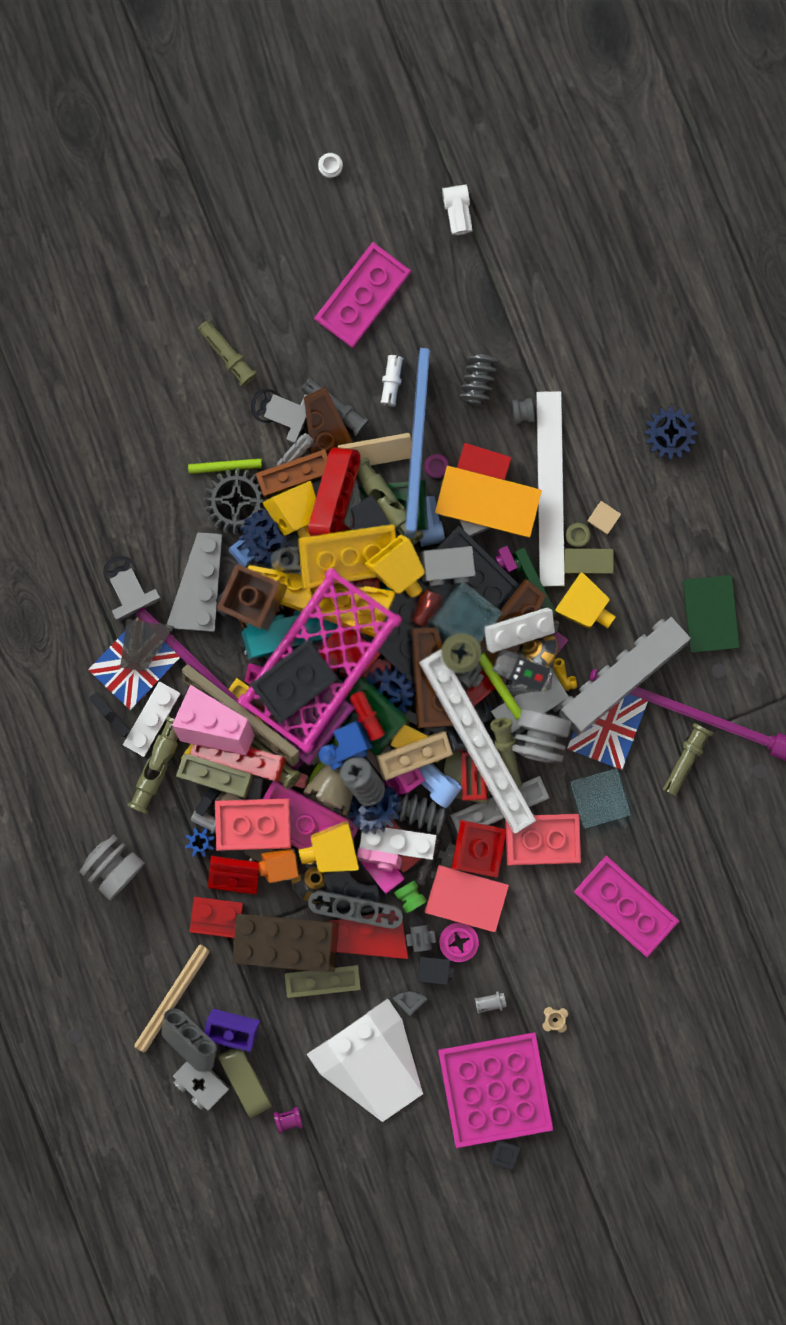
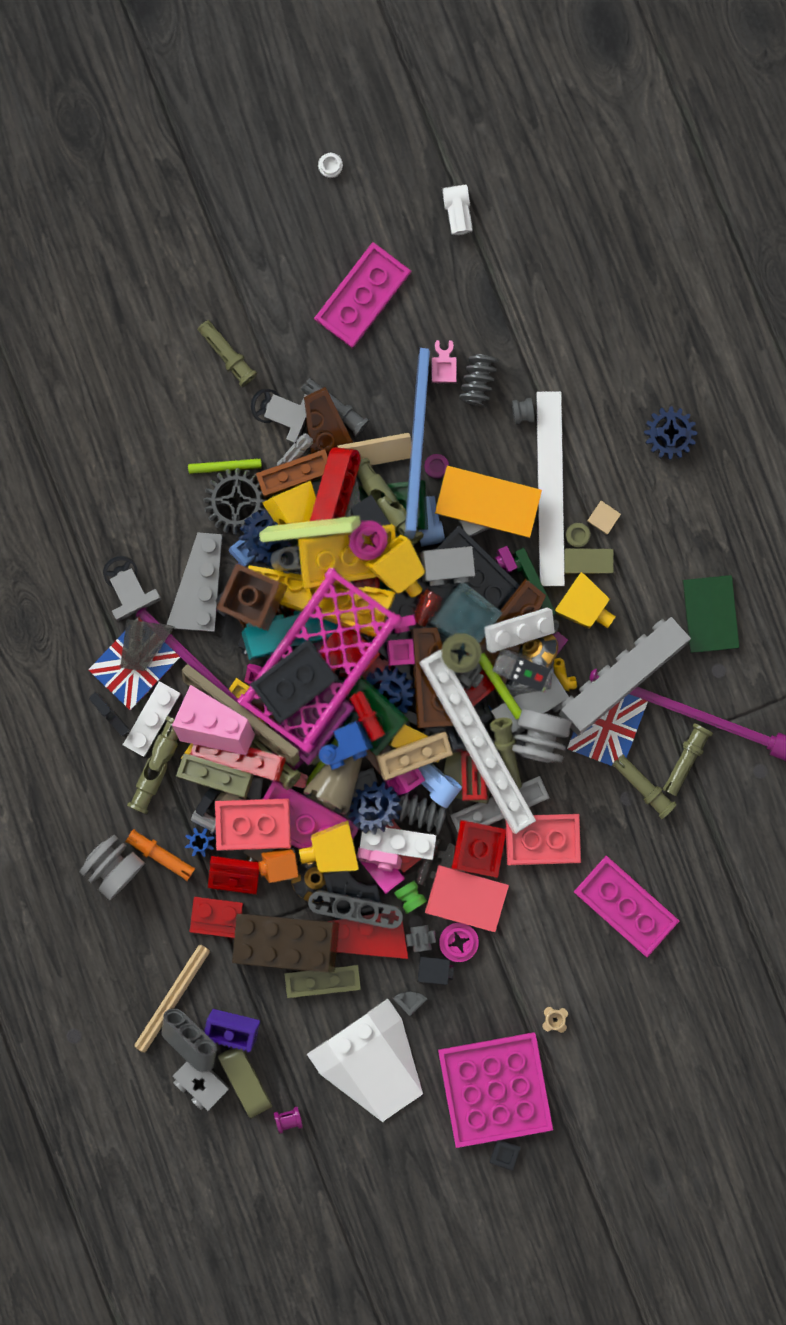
(160, 855): none -> orange pin
(310, 529): none -> yellowish green tile
(362, 781): dark grey piece -> none
(378, 539): none -> dark pink gear
(391, 380): white pin -> none
(400, 652): none -> dark pink plate
(405, 623): none -> dark pink plate
(443, 367): none -> bright pink plate
(483, 461): red brick -> none
(491, 1002): light grey pin -> none
(600, 798): clear light blue tile -> none
(651, 794): none -> olive pin

